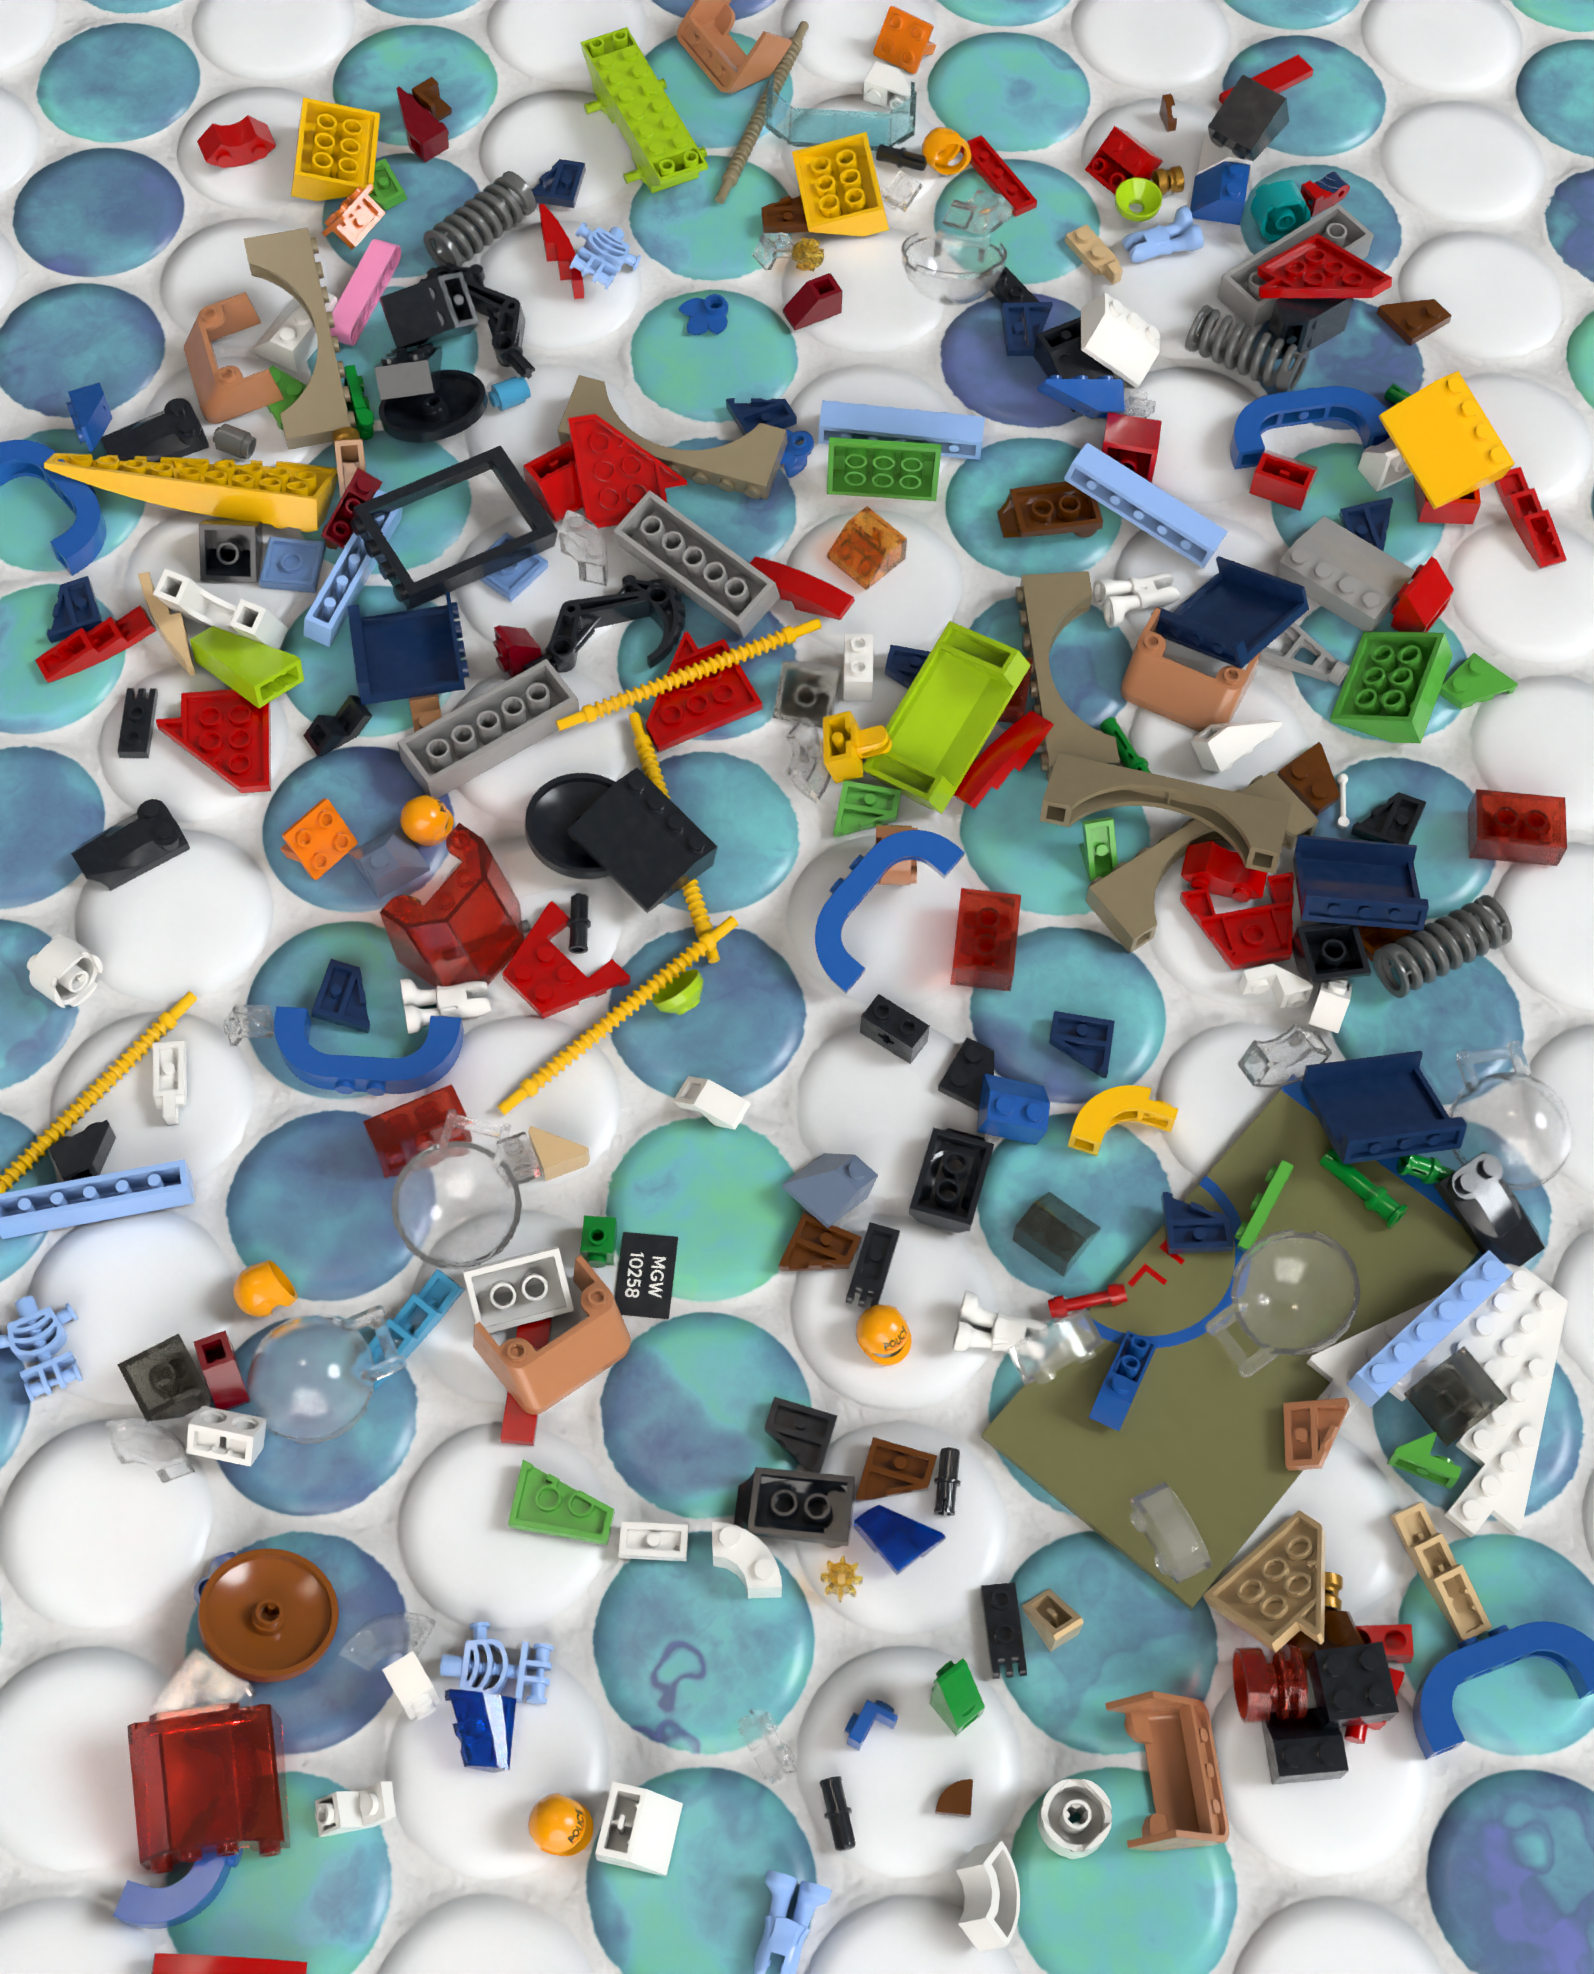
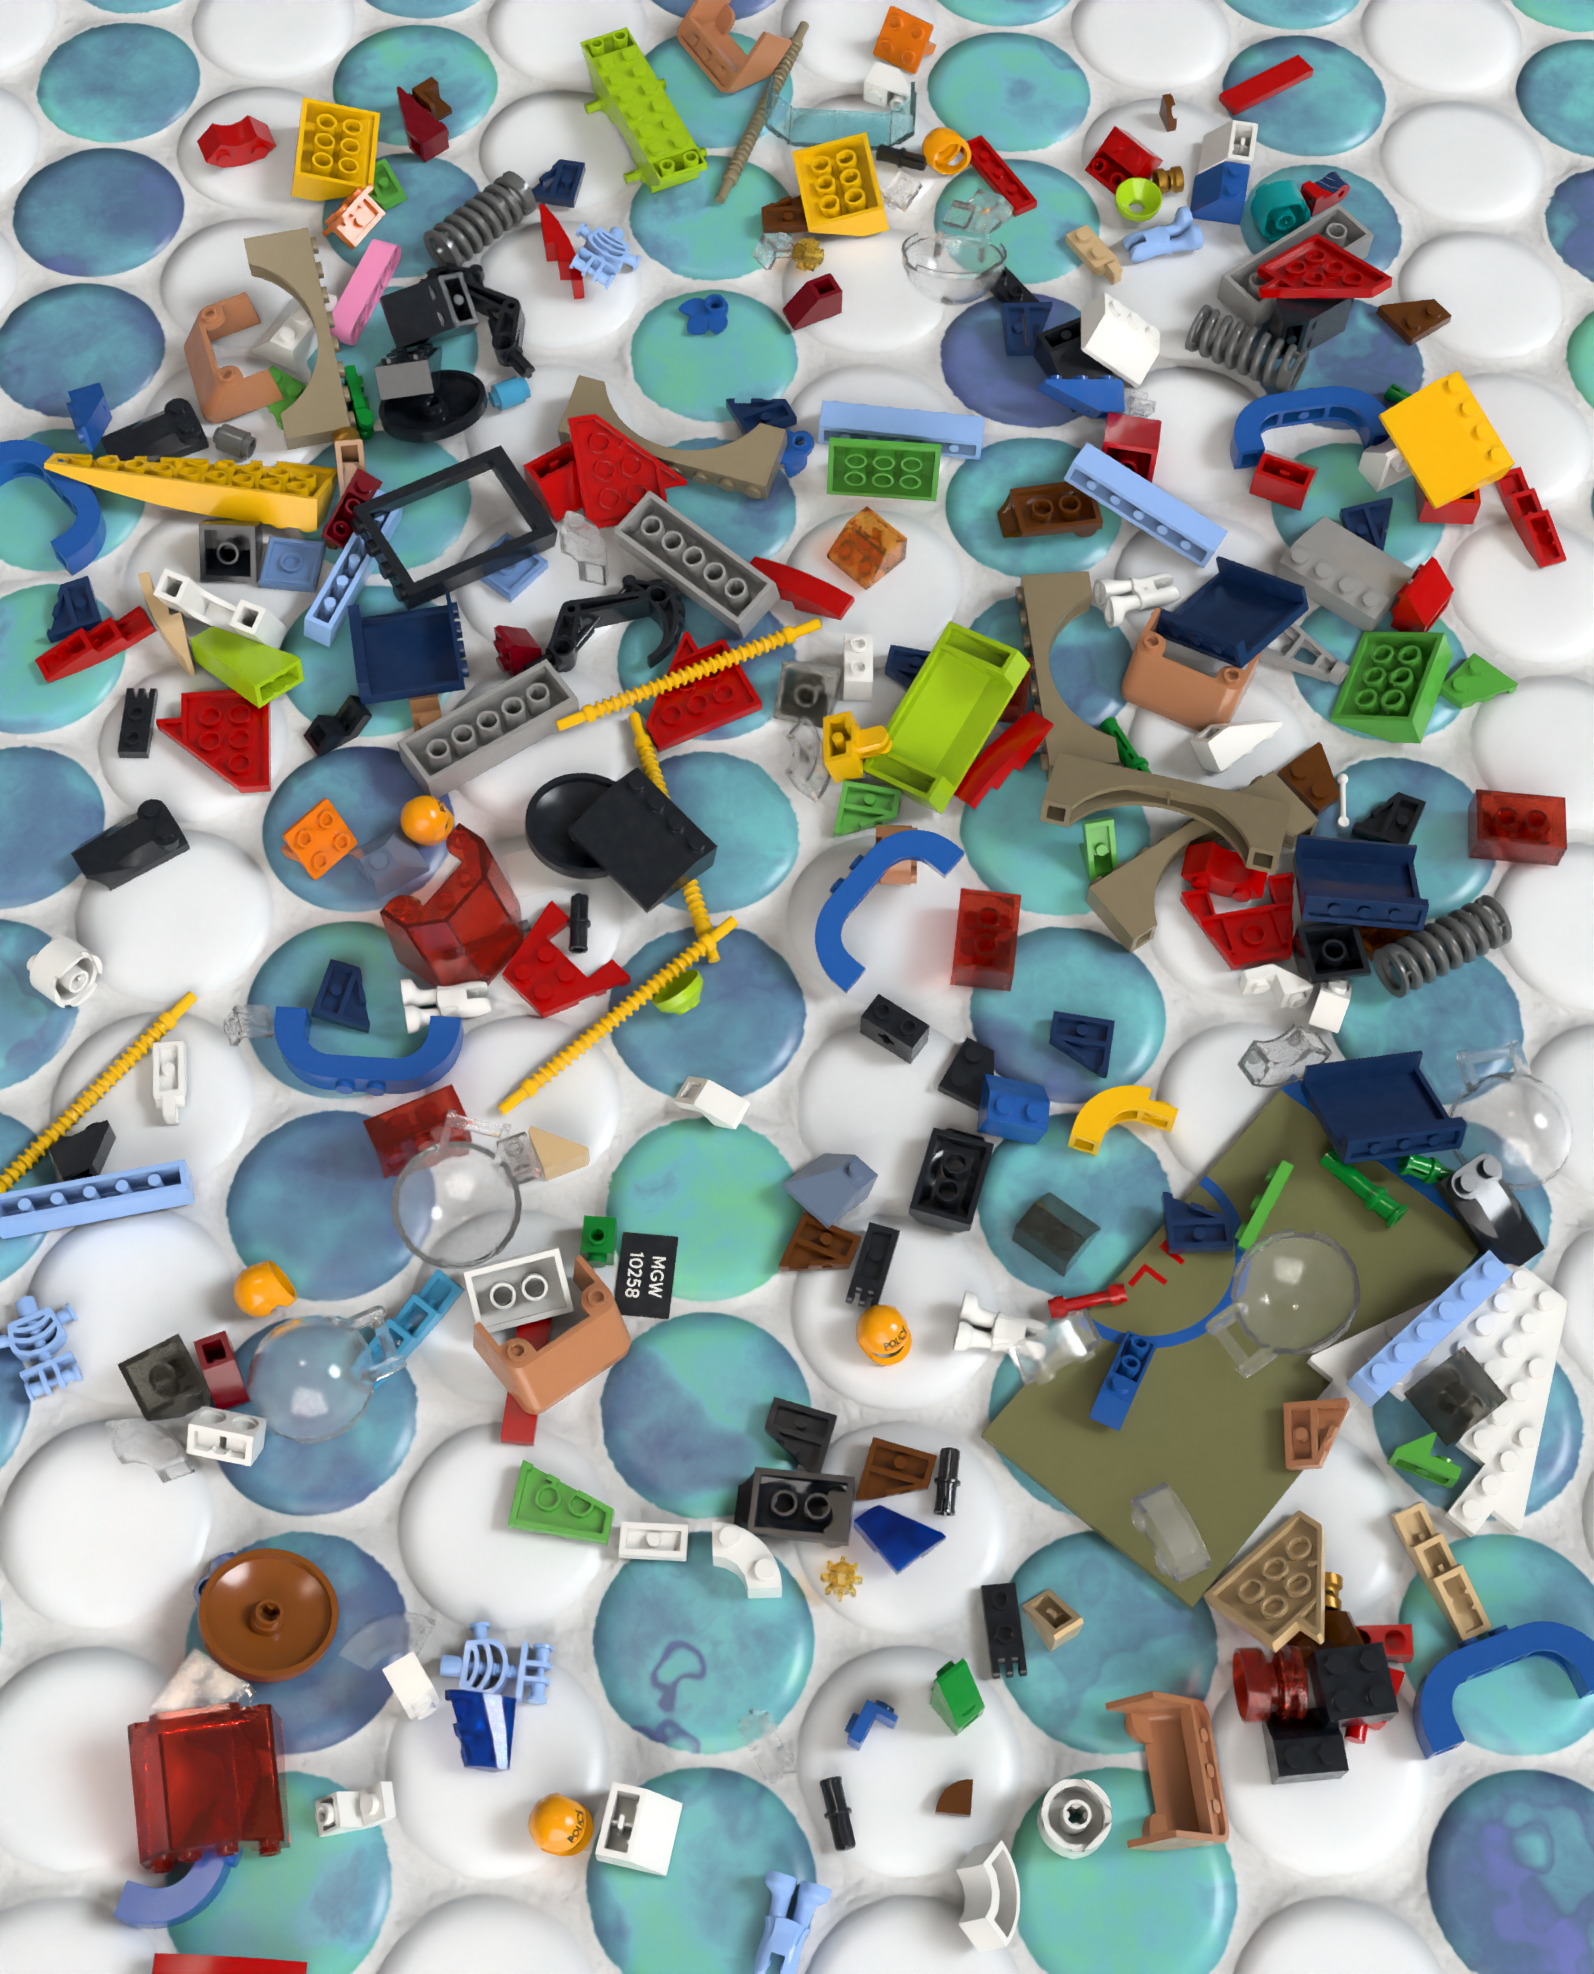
(1249, 119): black slope -> none

